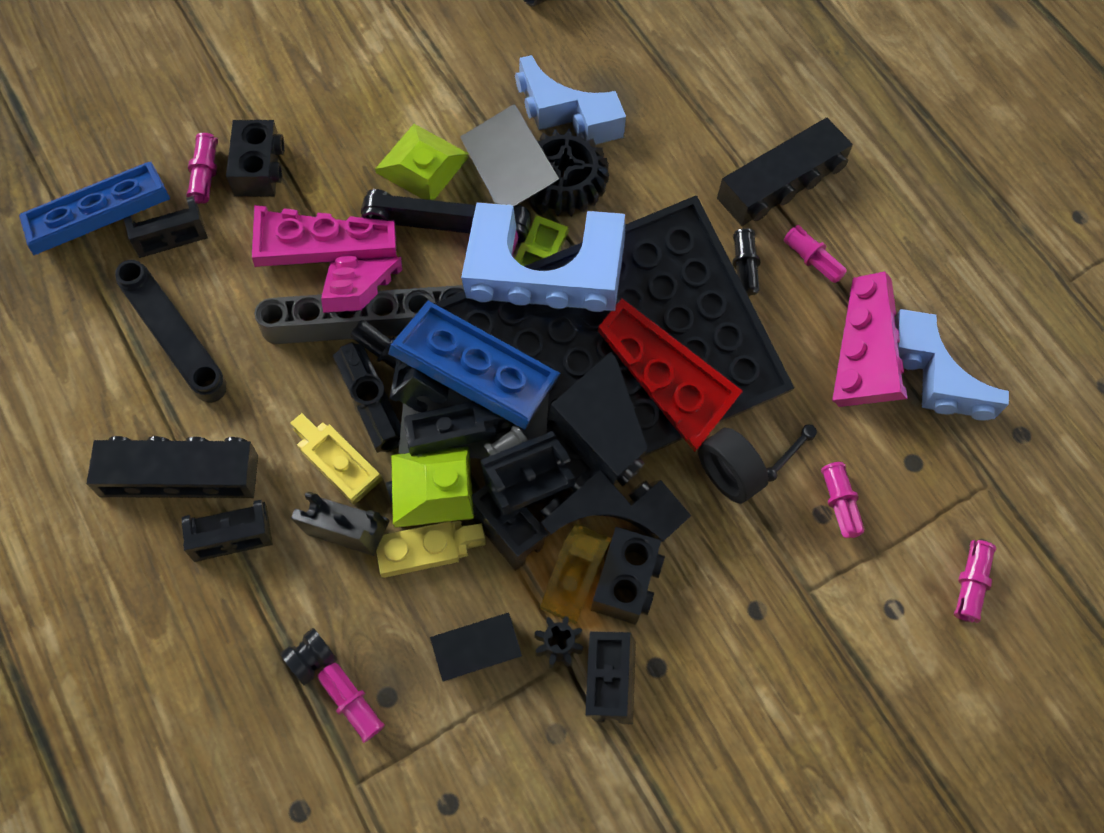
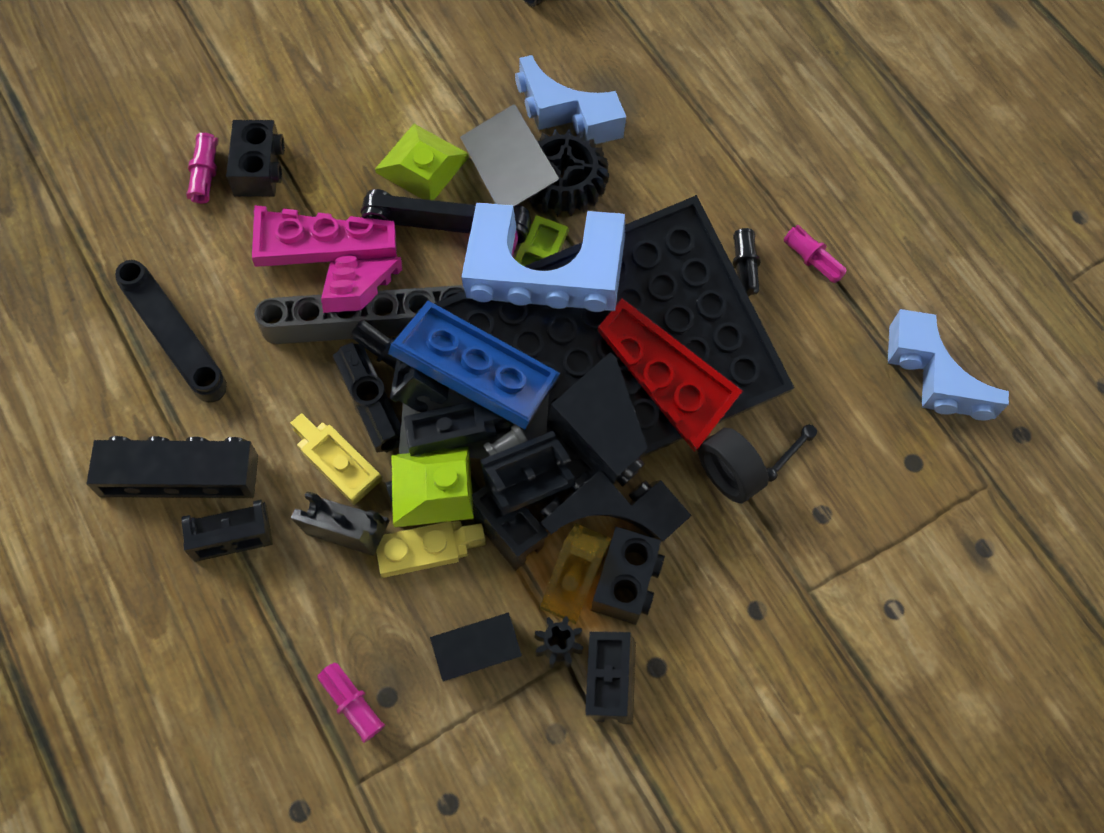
(92, 207): blue tile -> none
(166, 230): black hinge -> none
(308, 656): black wheel -> none
(784, 172): black brick -> none
(843, 500): dark pink axle -> none
(869, 352): dark pink wing -> none
(975, 581): dark pink pin -> none

